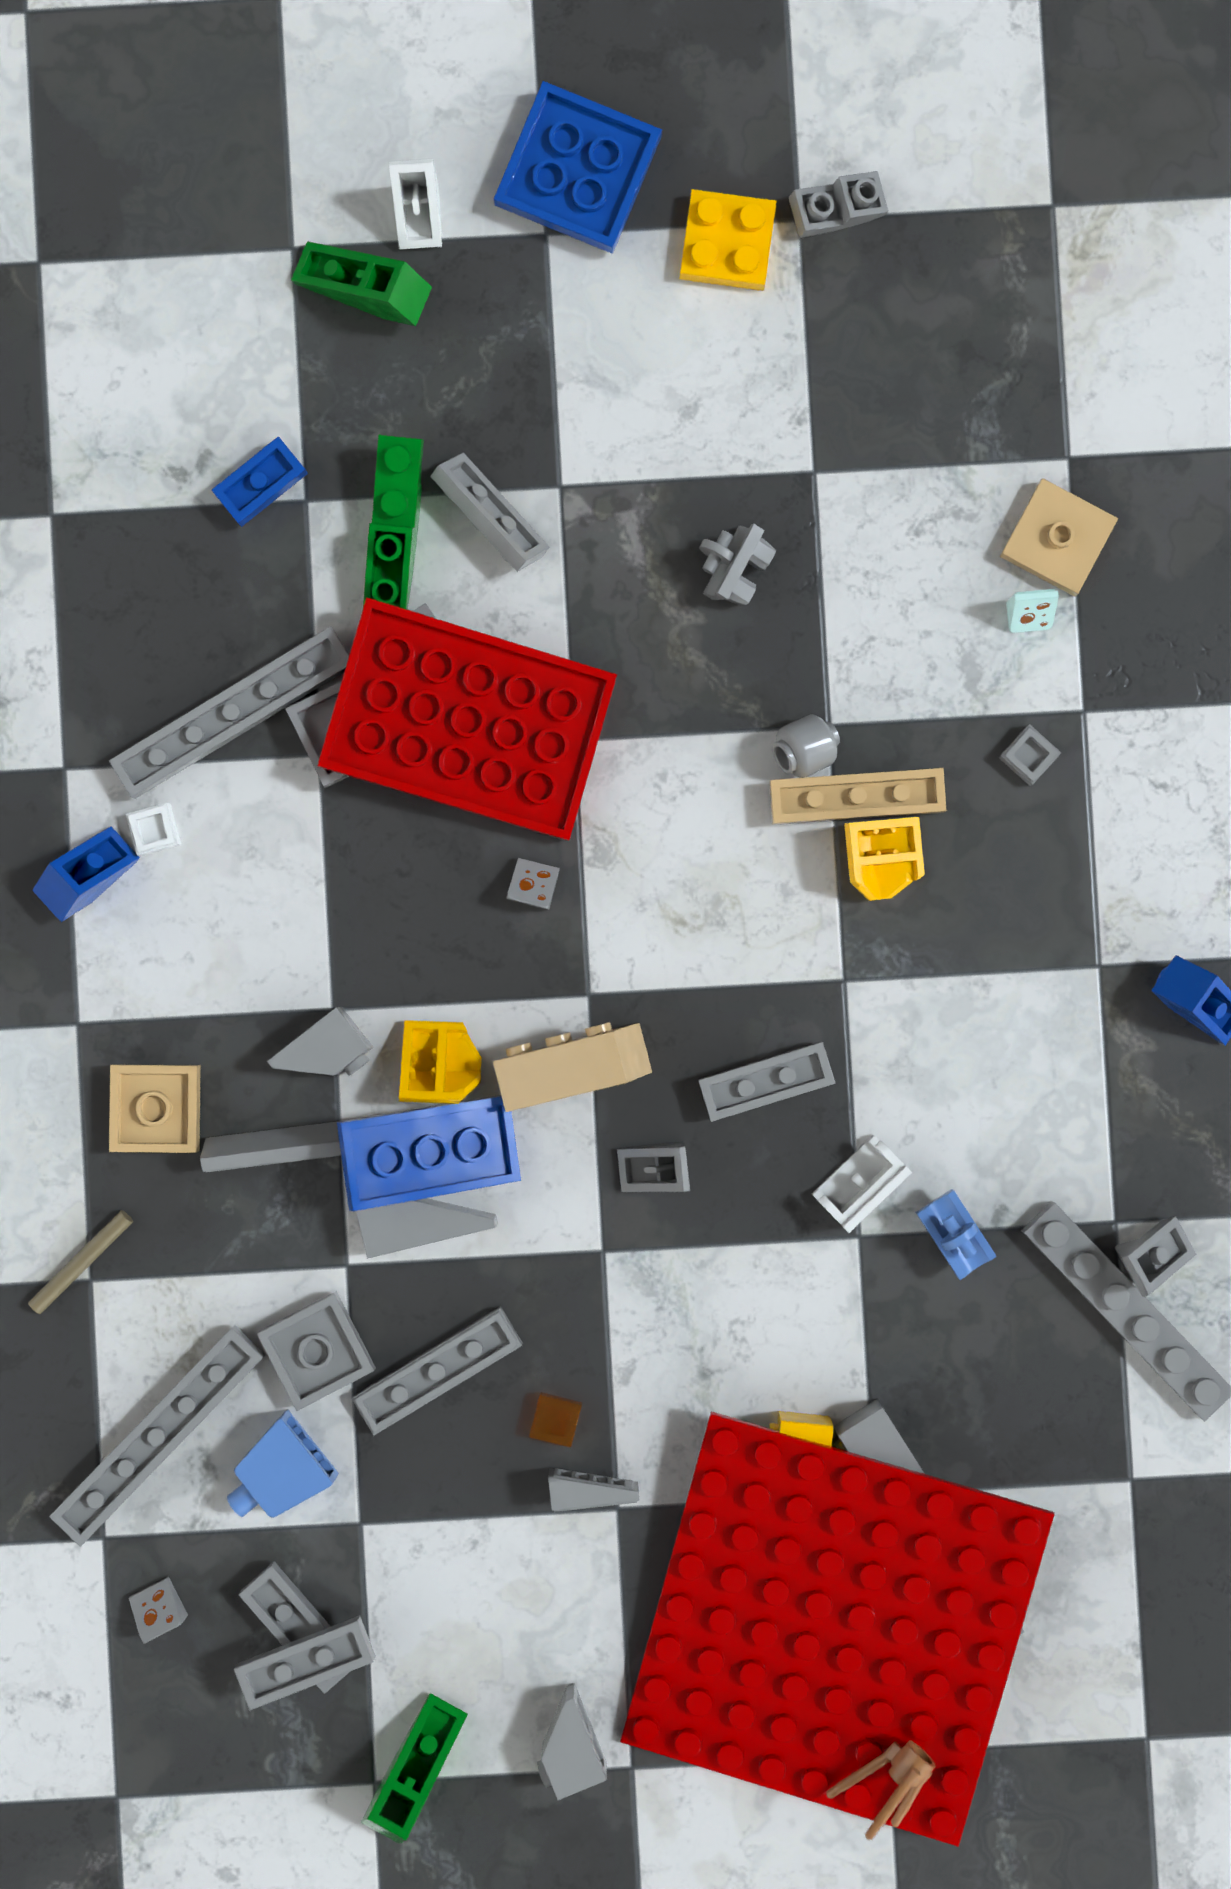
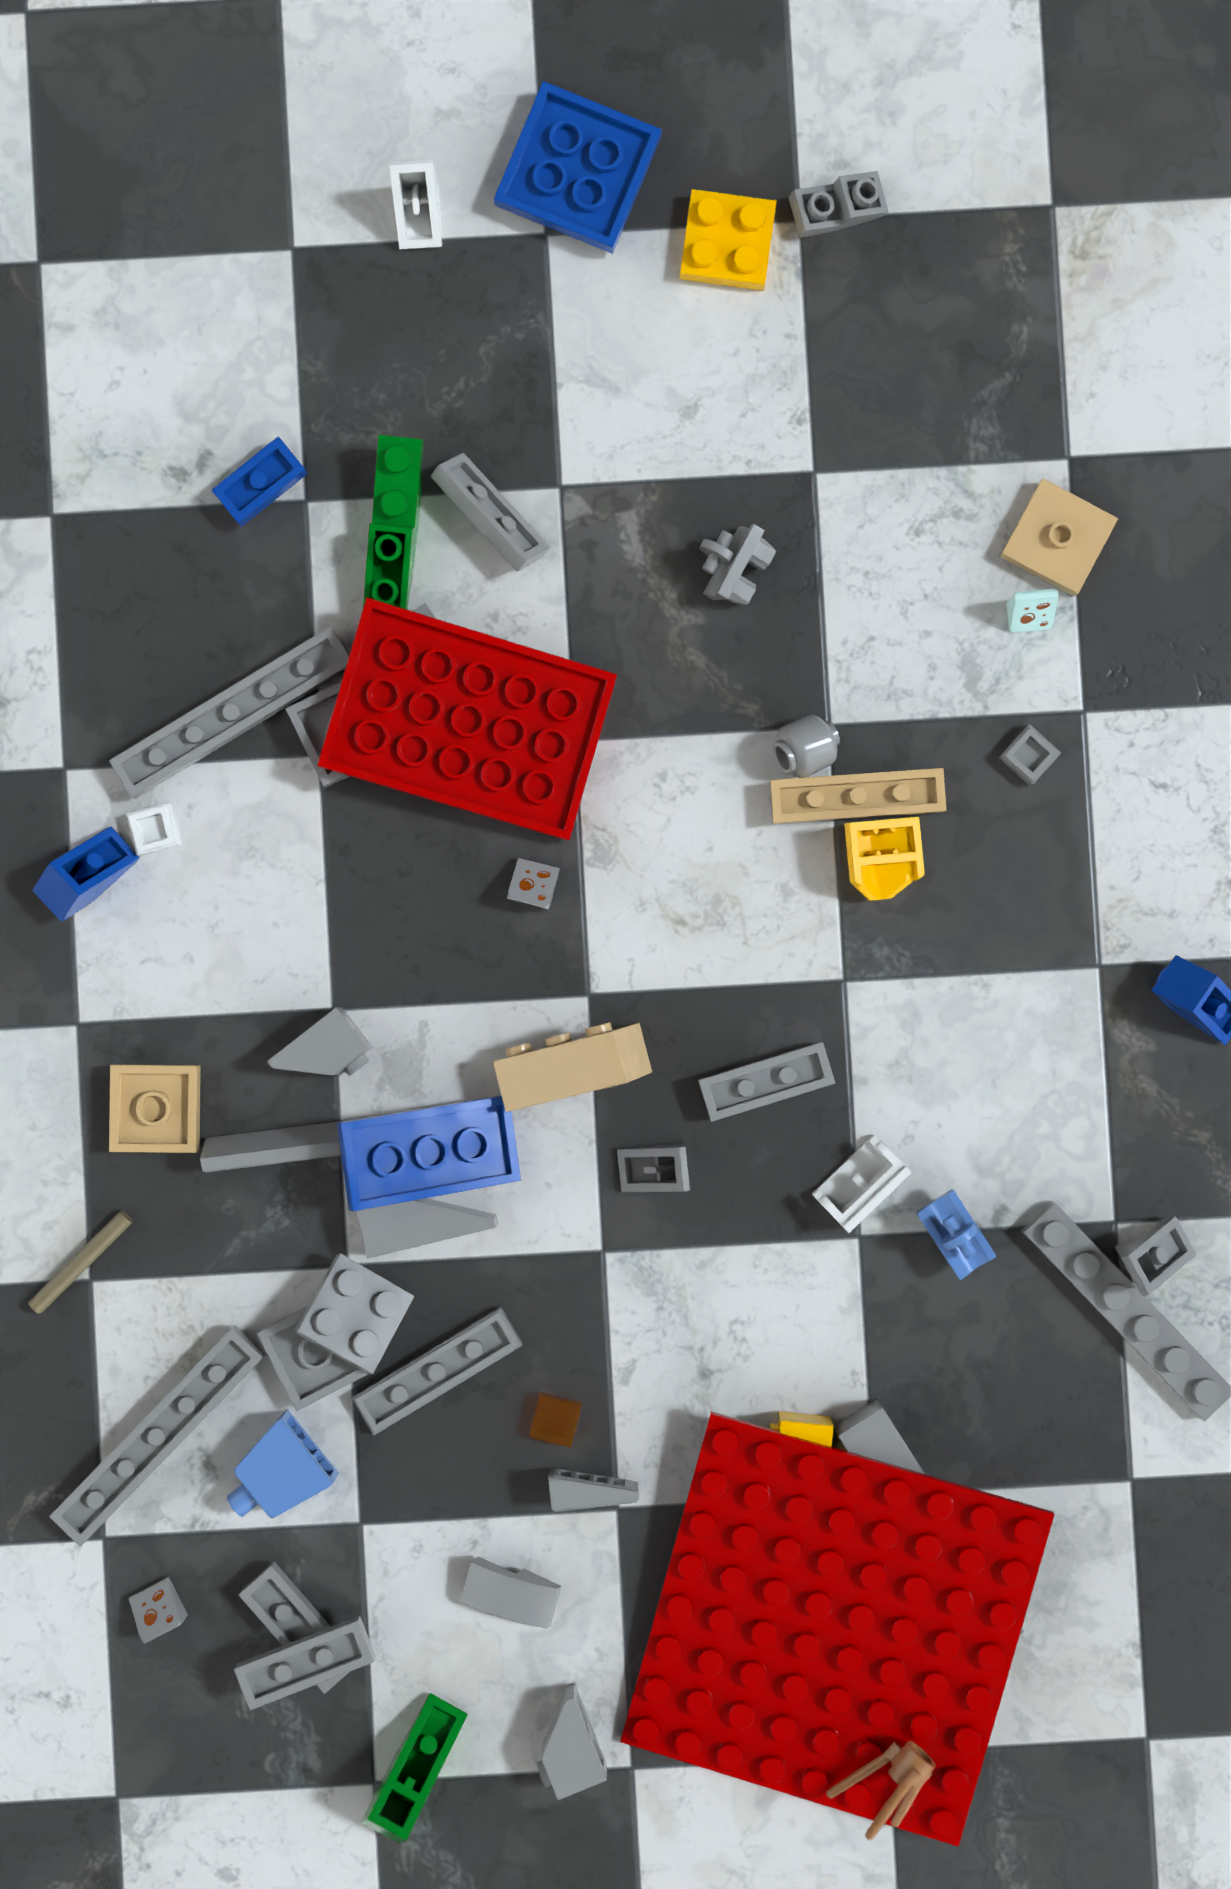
(354, 1313): none -> light grey plate
(363, 281): green slope -> none
(438, 1062): yellow slope -> none
(511, 1596): none -> light grey slope

